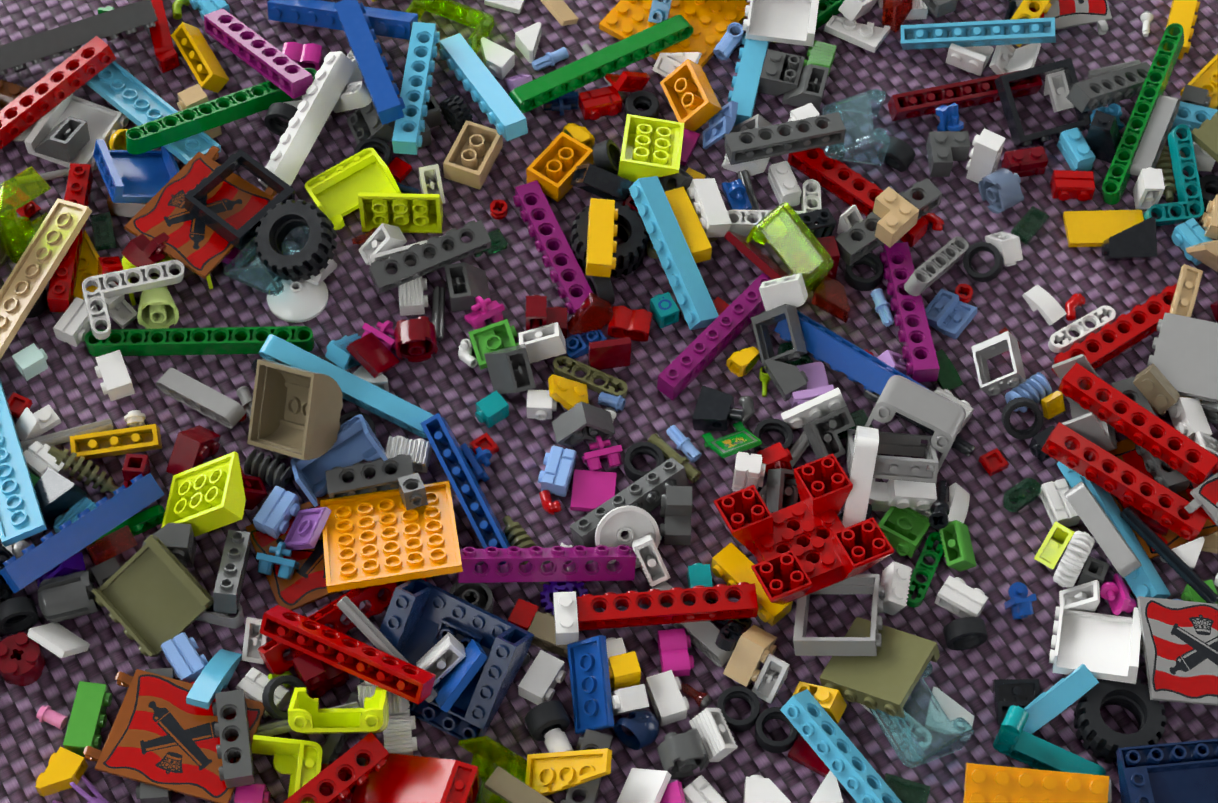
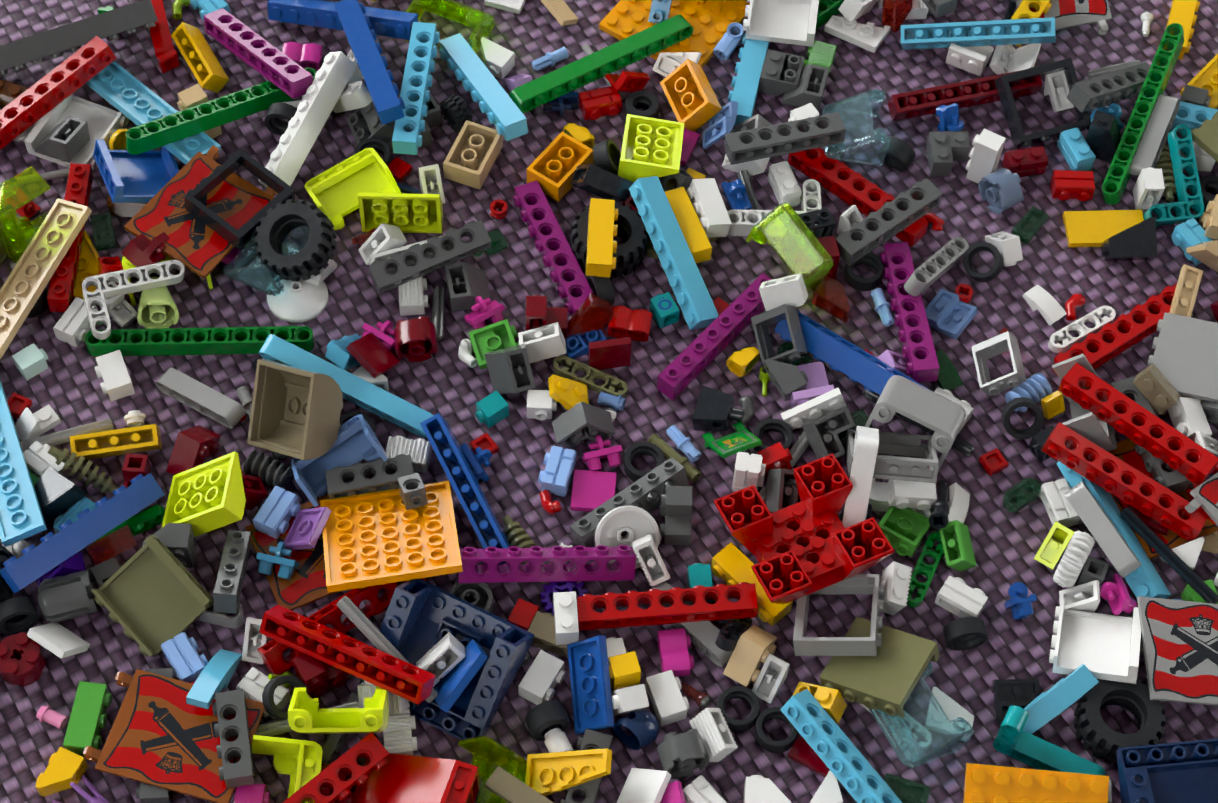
(528, 40): white slope -> none
(755, 255): dark red tile -> none
(896, 216): tan brick -> none

